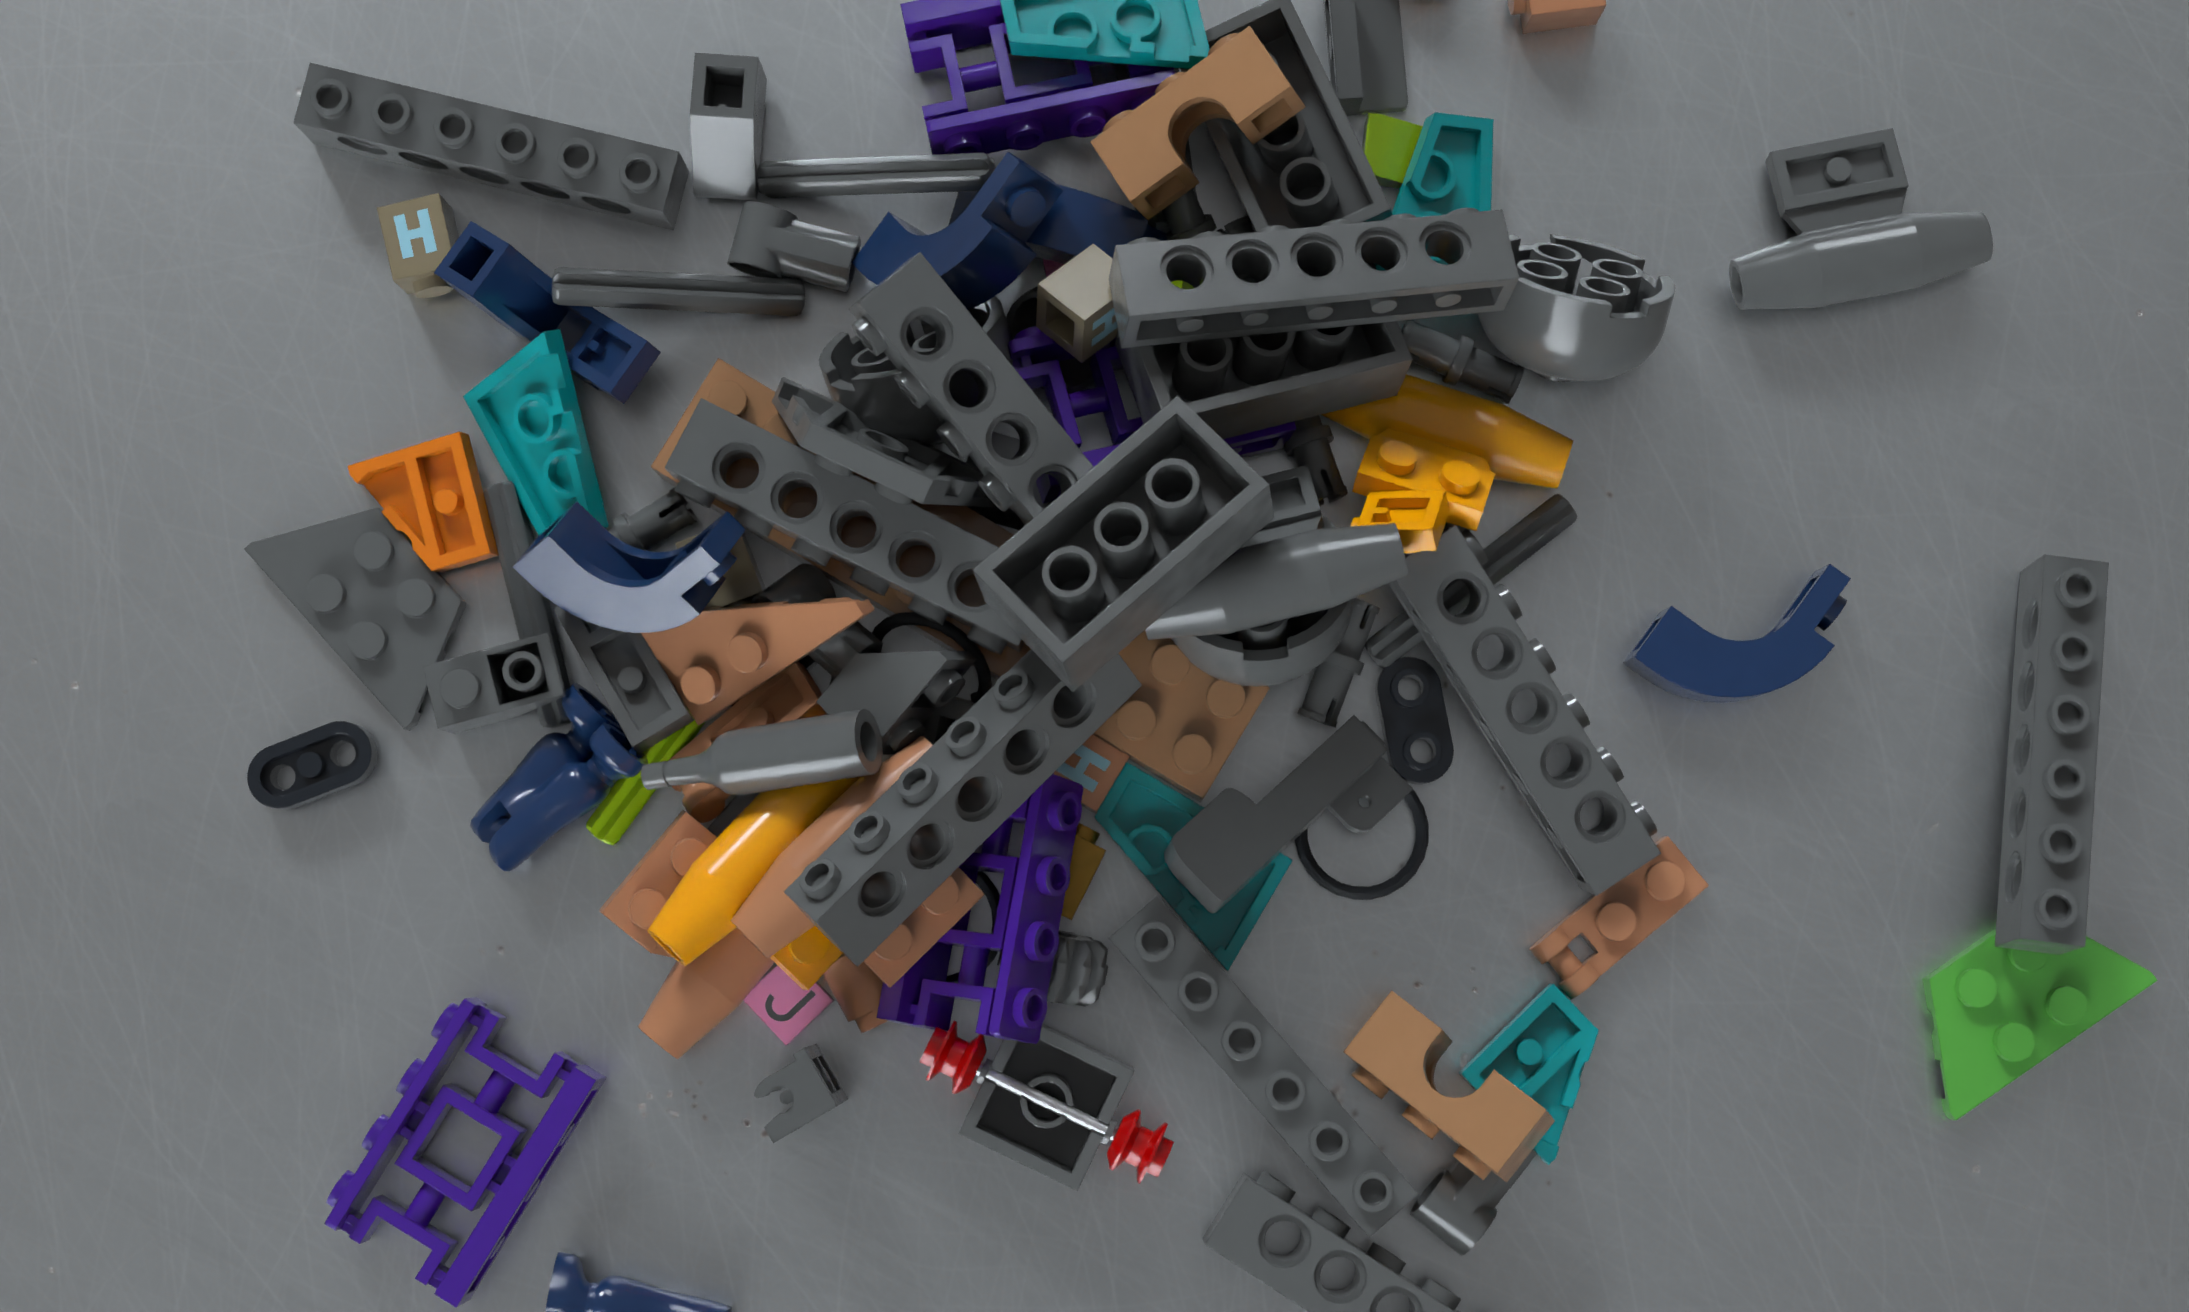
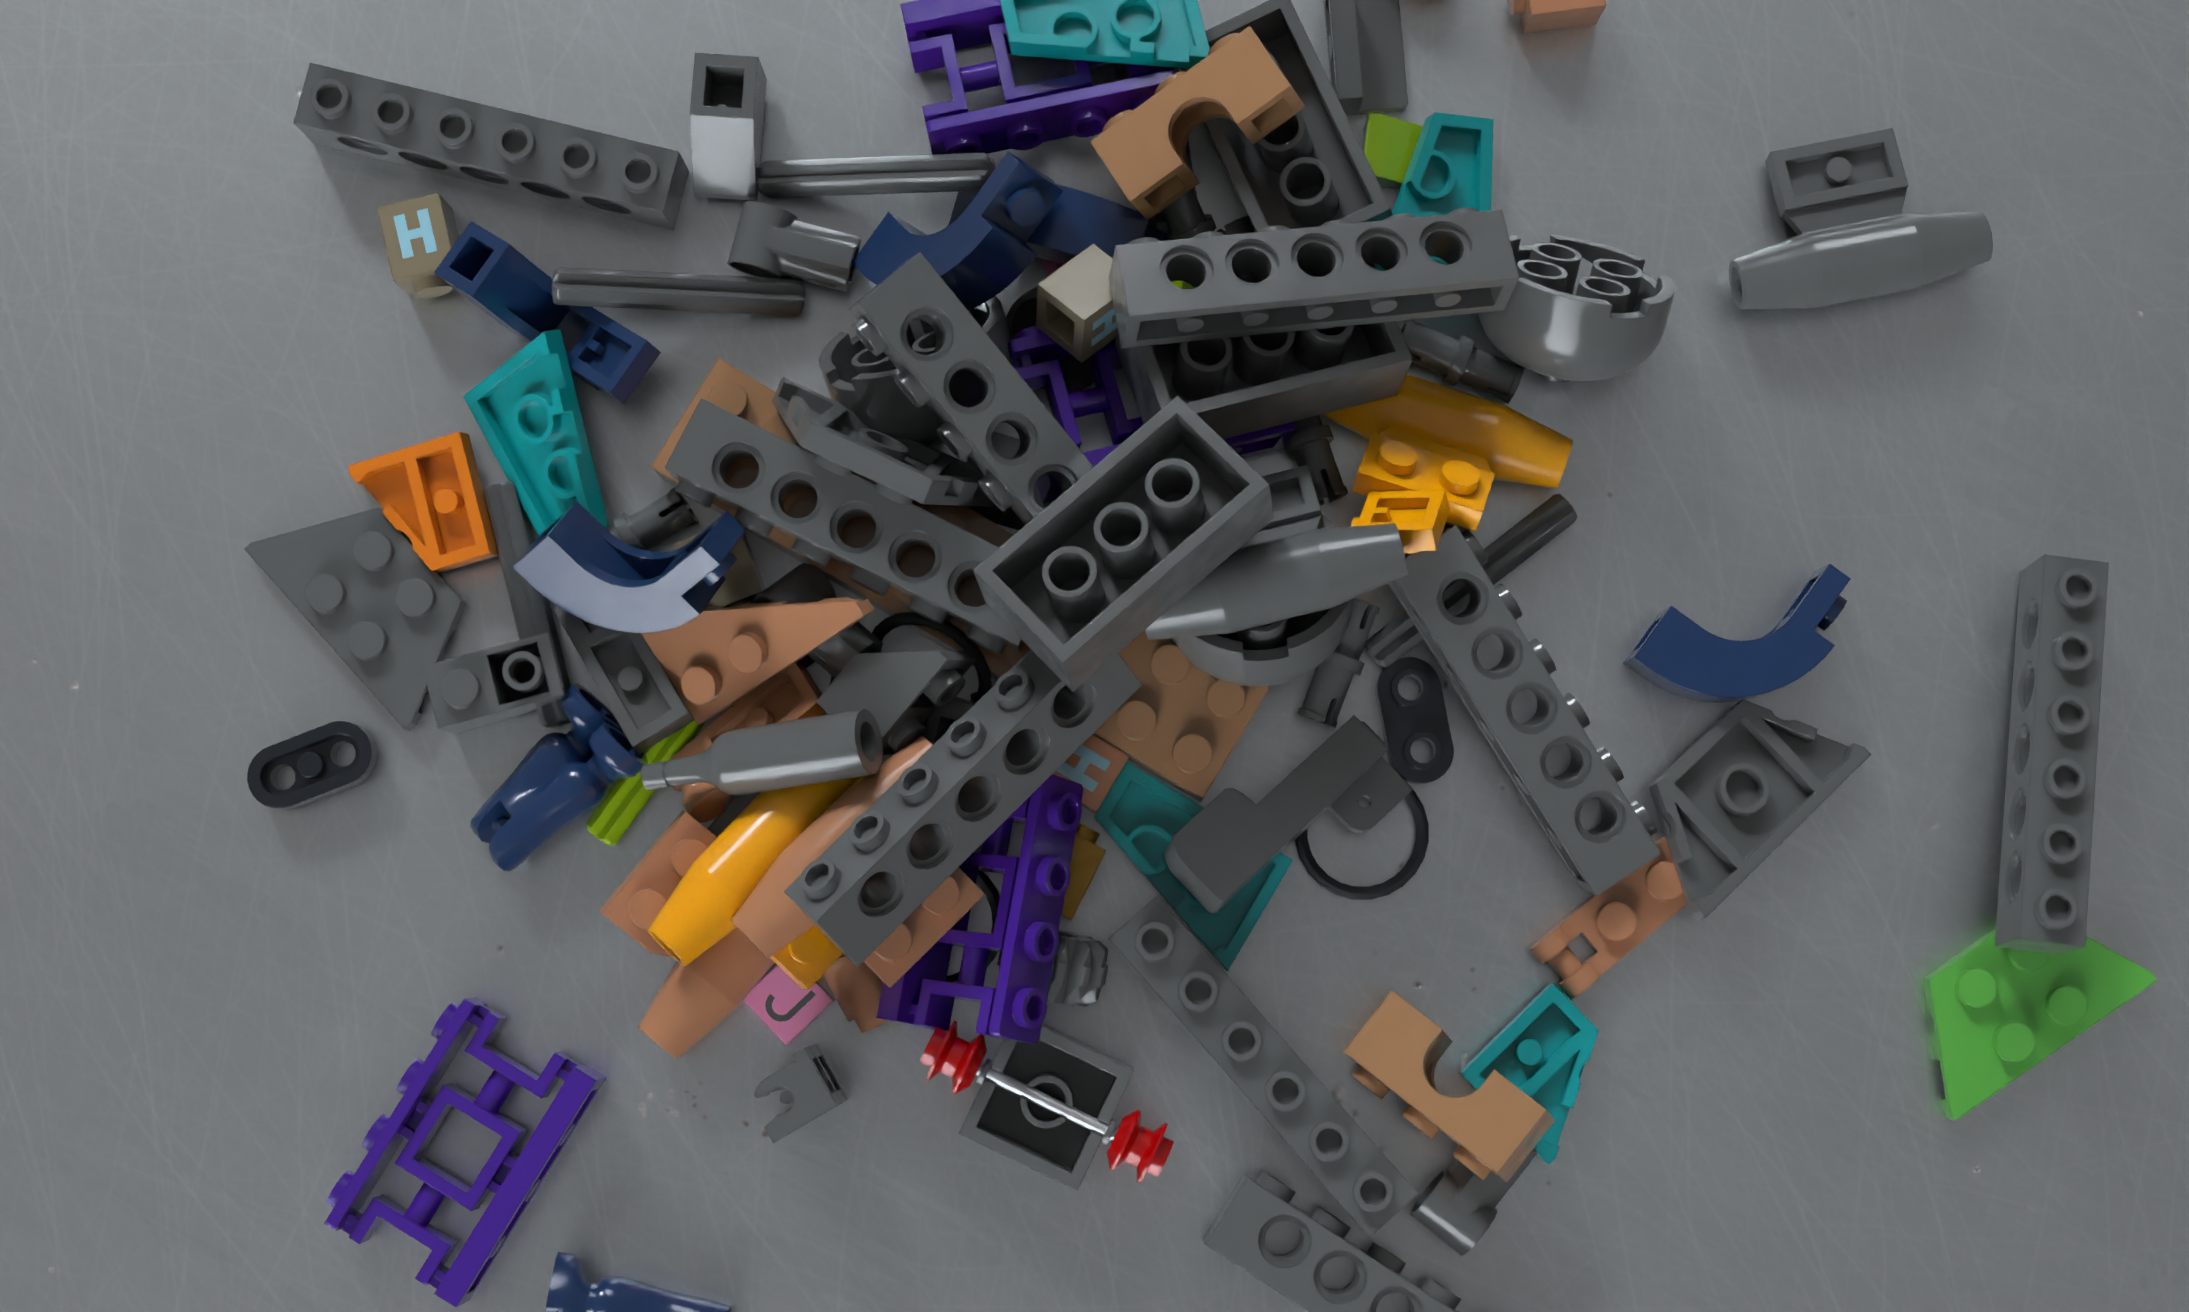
(1743, 797): none -> dark grey wing

